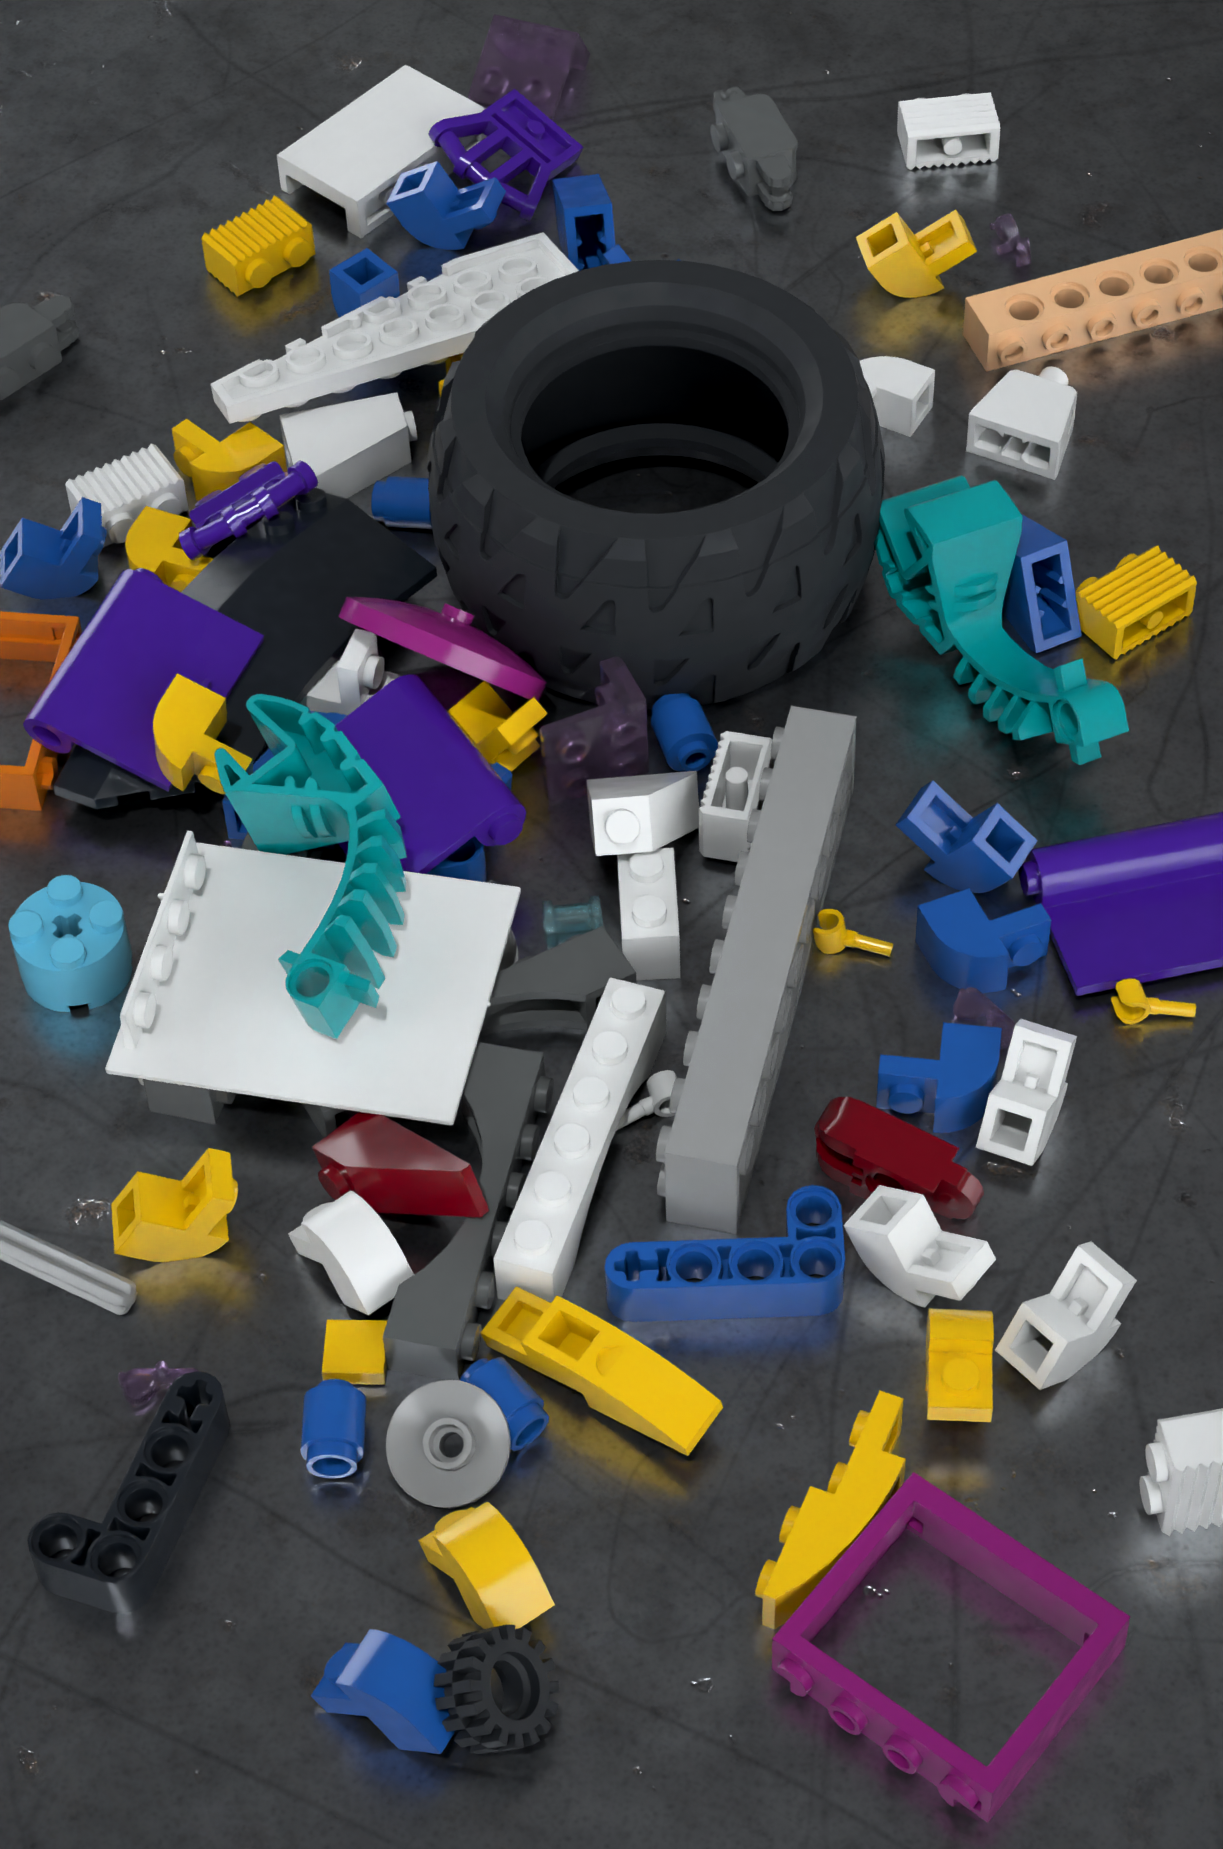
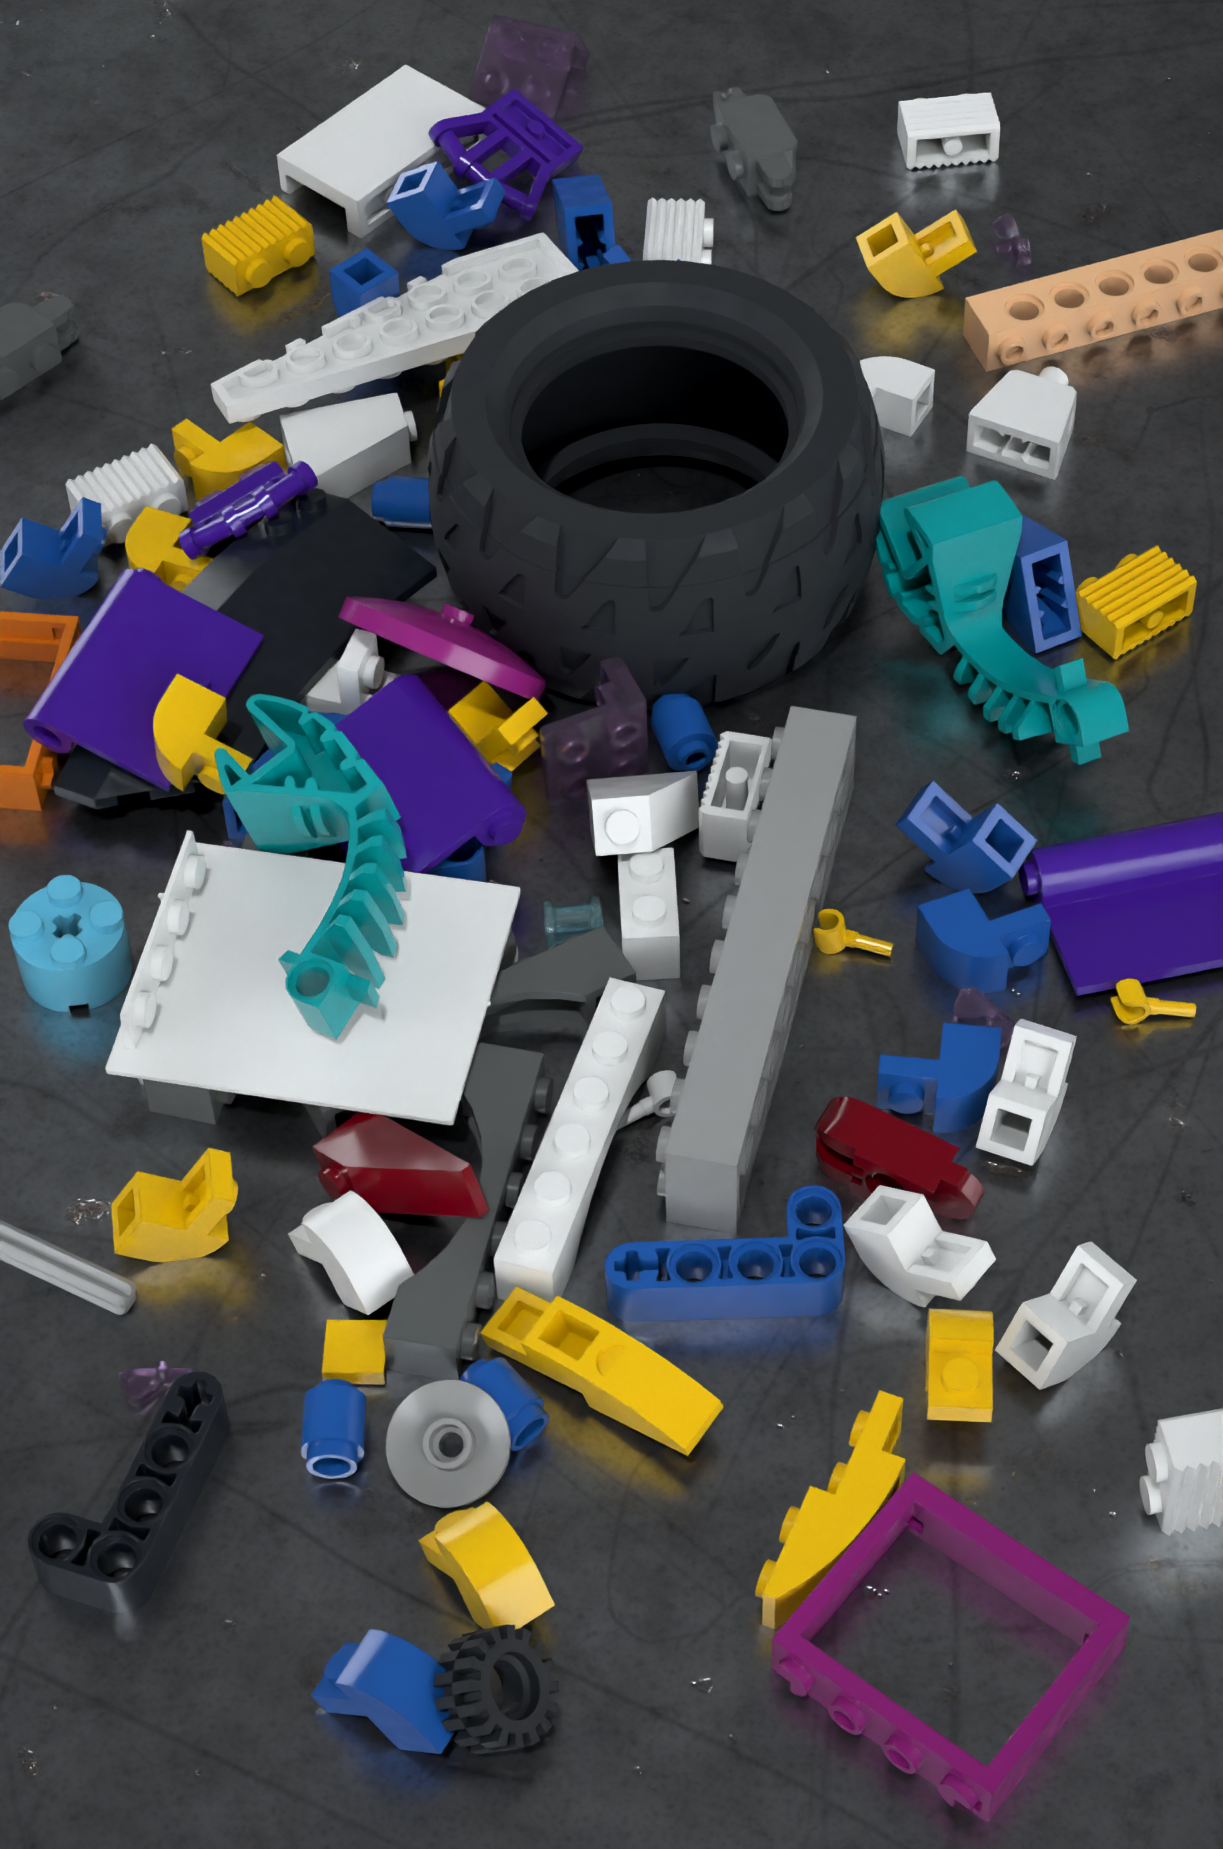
(678, 231): none -> white brick

